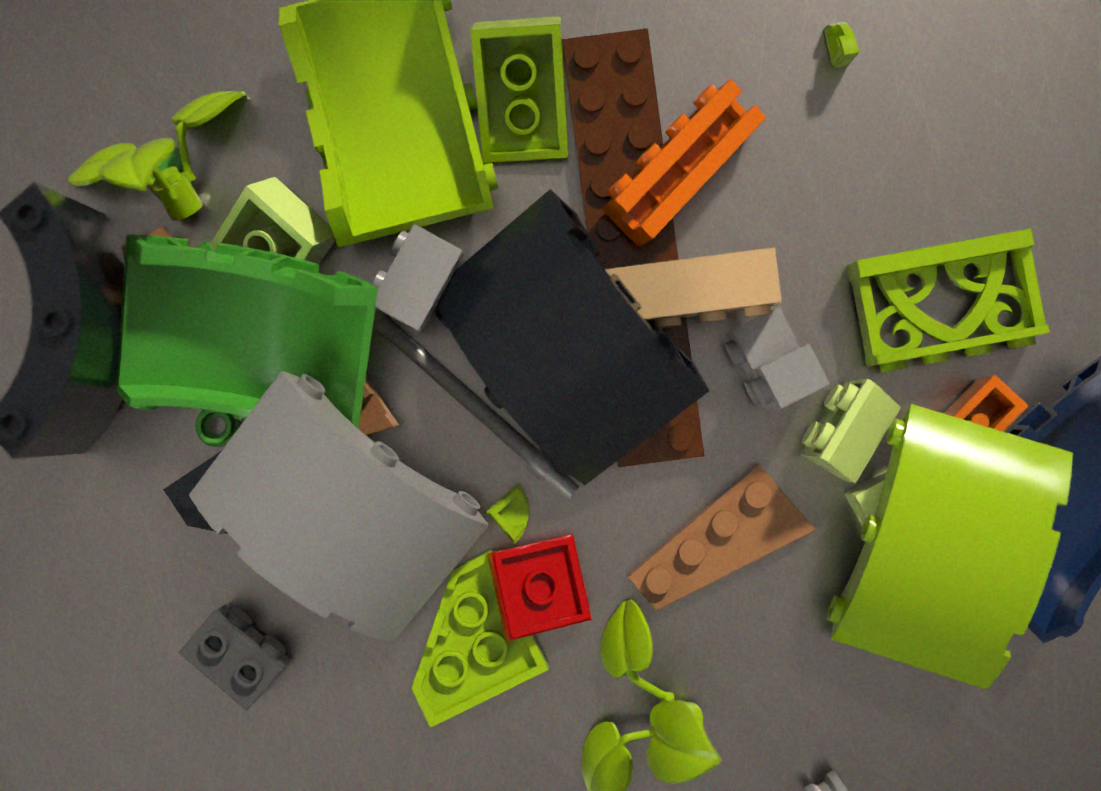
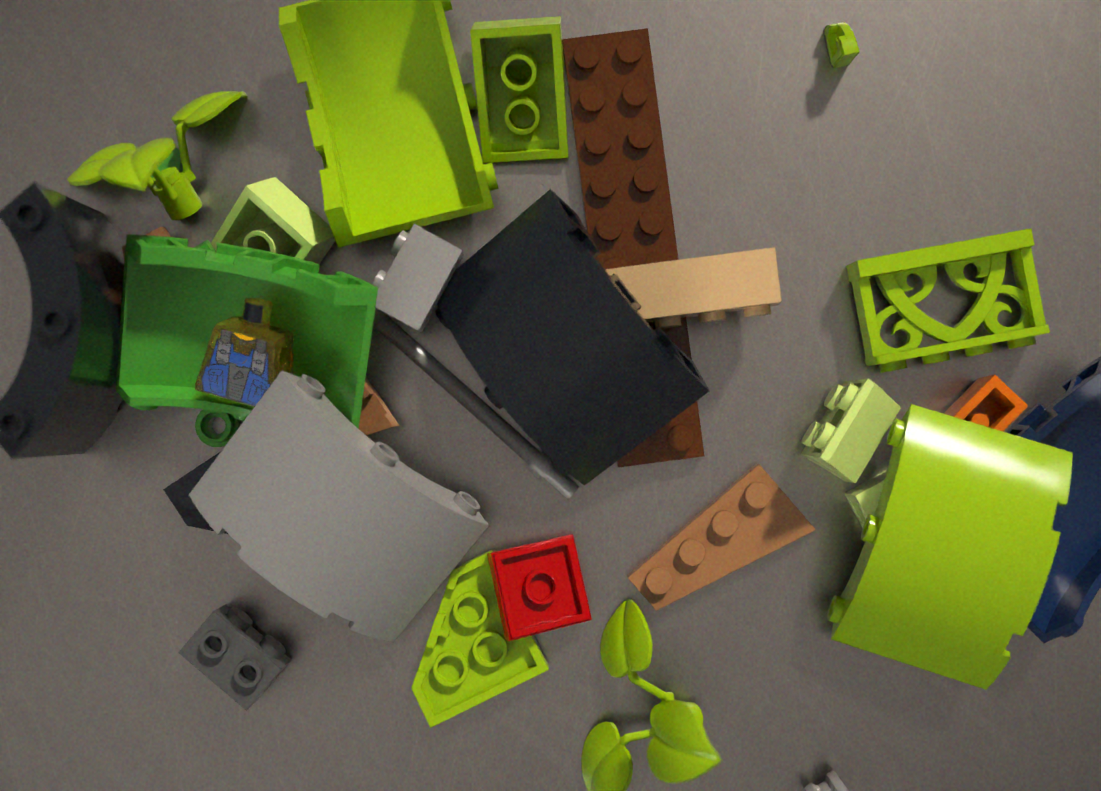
(245, 355): none -> torso
(511, 513): lime tile -> none
(682, 164): orange brick -> none
(774, 361): light grey brick -> none

